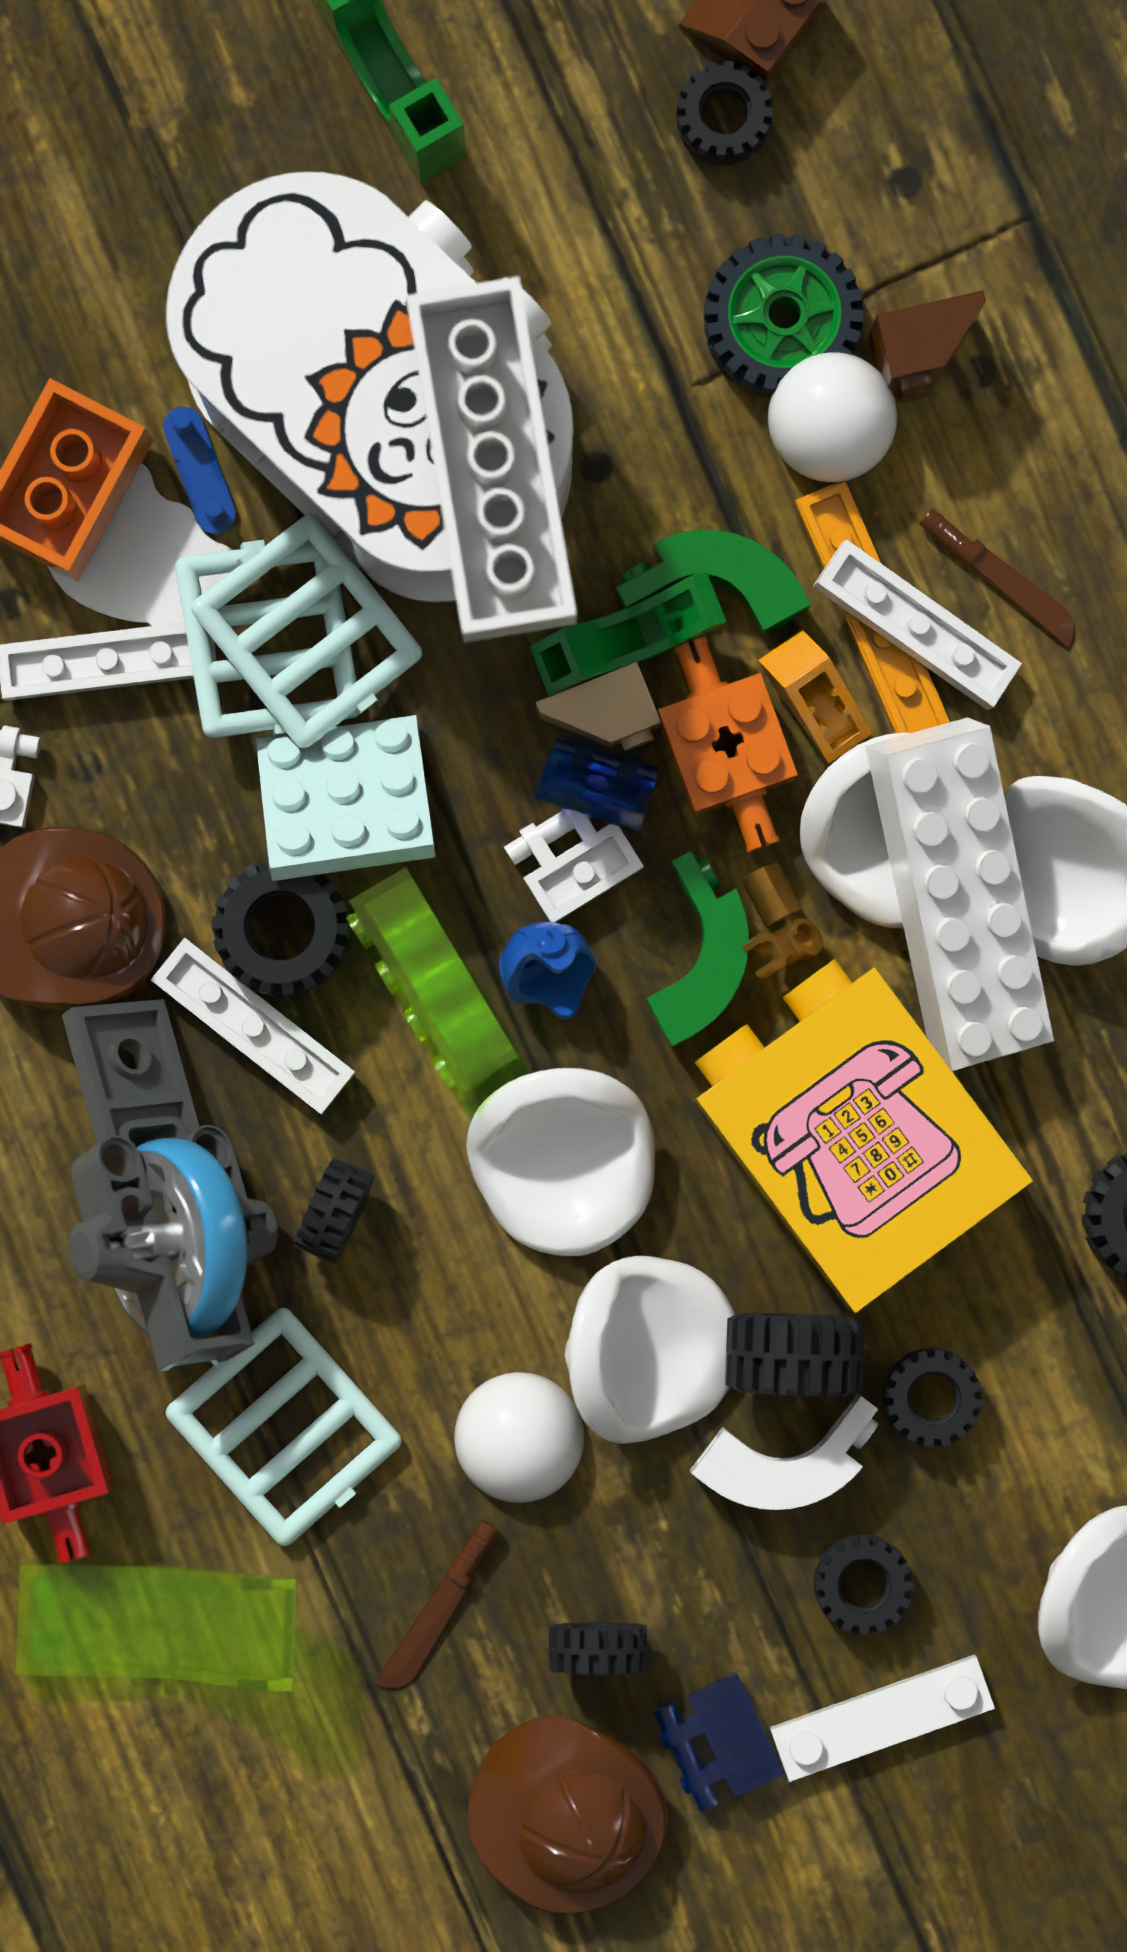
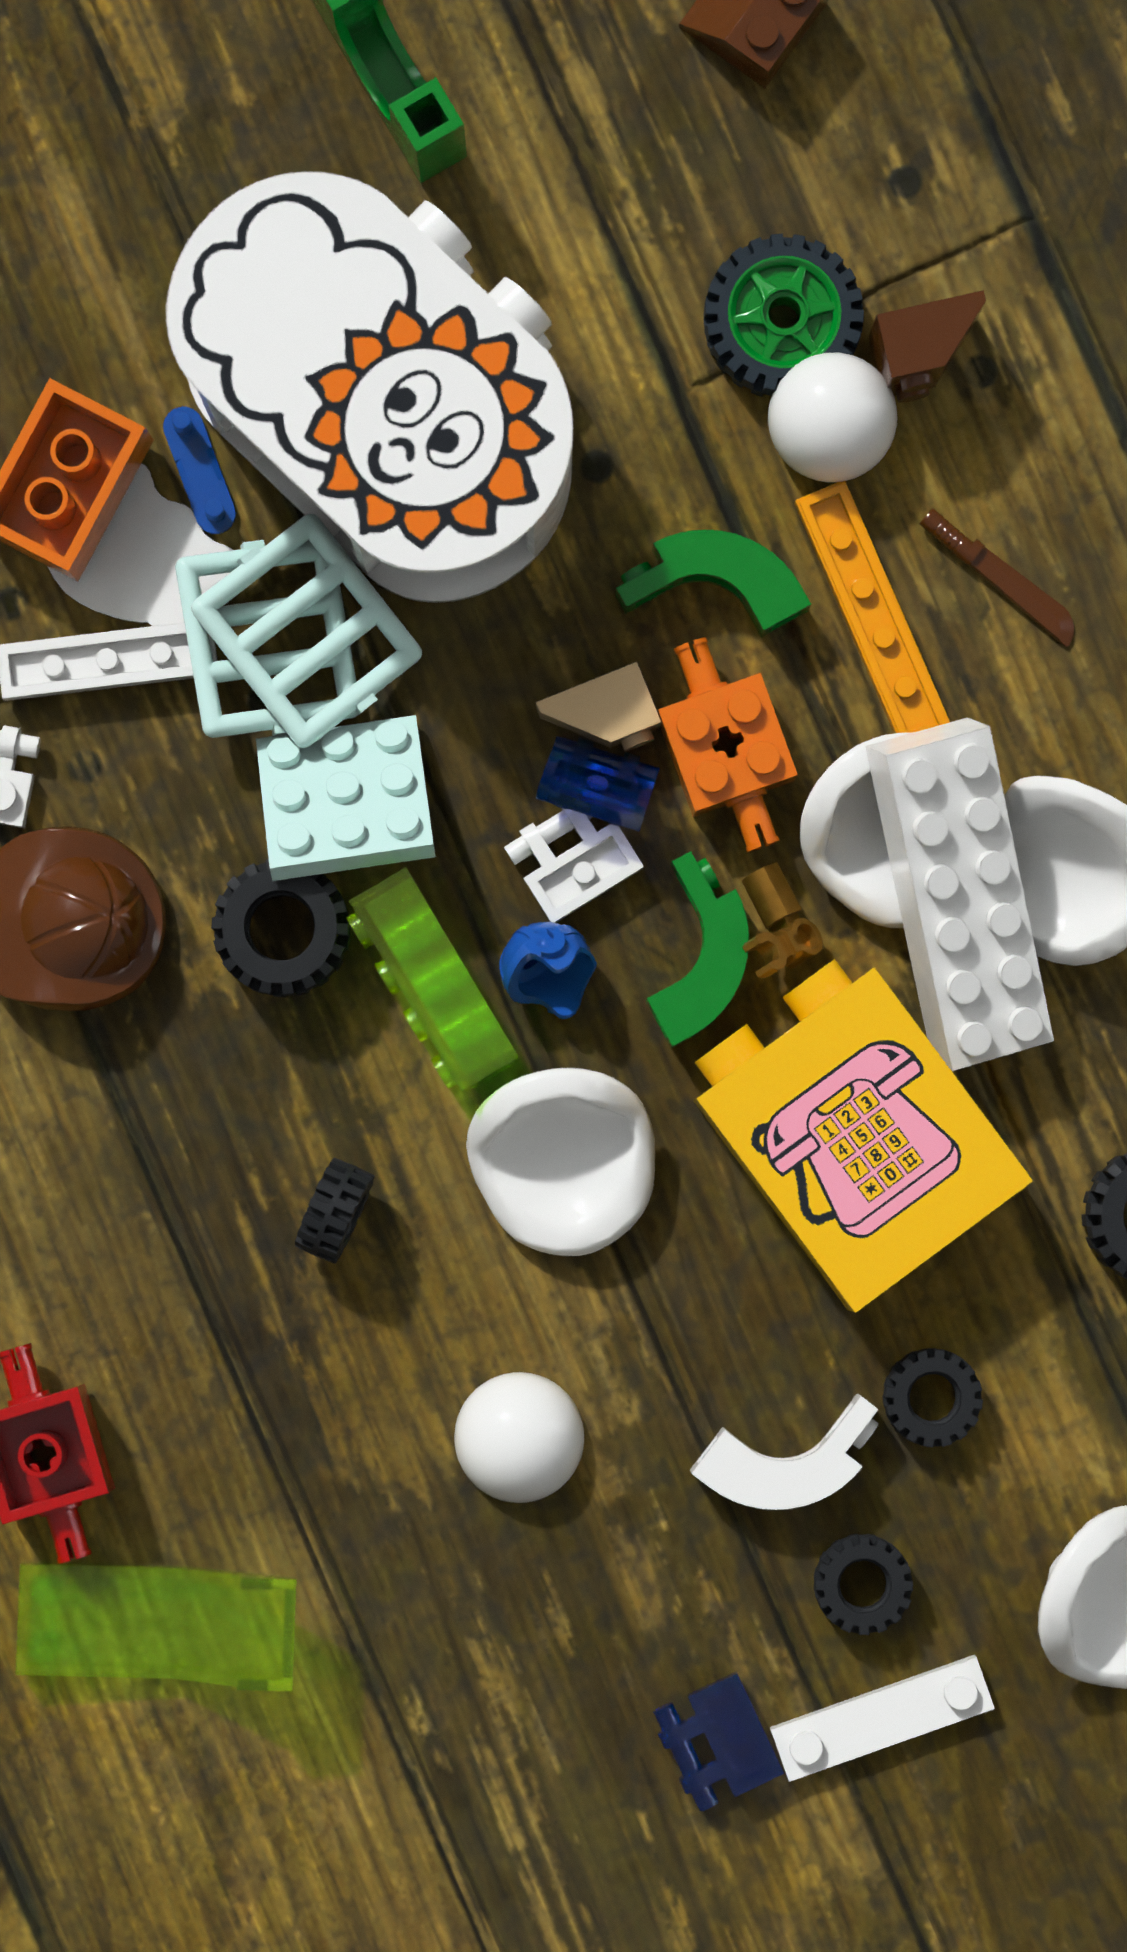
(170, 1270): dark grey piece -> none
(252, 1491): light aqua bar -> none
(253, 1026): white plate -> none
(430, 1623): reddish brown piece -> none
(491, 459): white brick -> none
(566, 1816): reddish brown piece -> none
(597, 1648): black tyre -> none
(629, 636): green arch -> none
(647, 1348): white piece -> none
(728, 80): black tyre -> none
(794, 1354): black tyre -> none
(815, 695): light orange arch -> none
(917, 625): white plate -> none

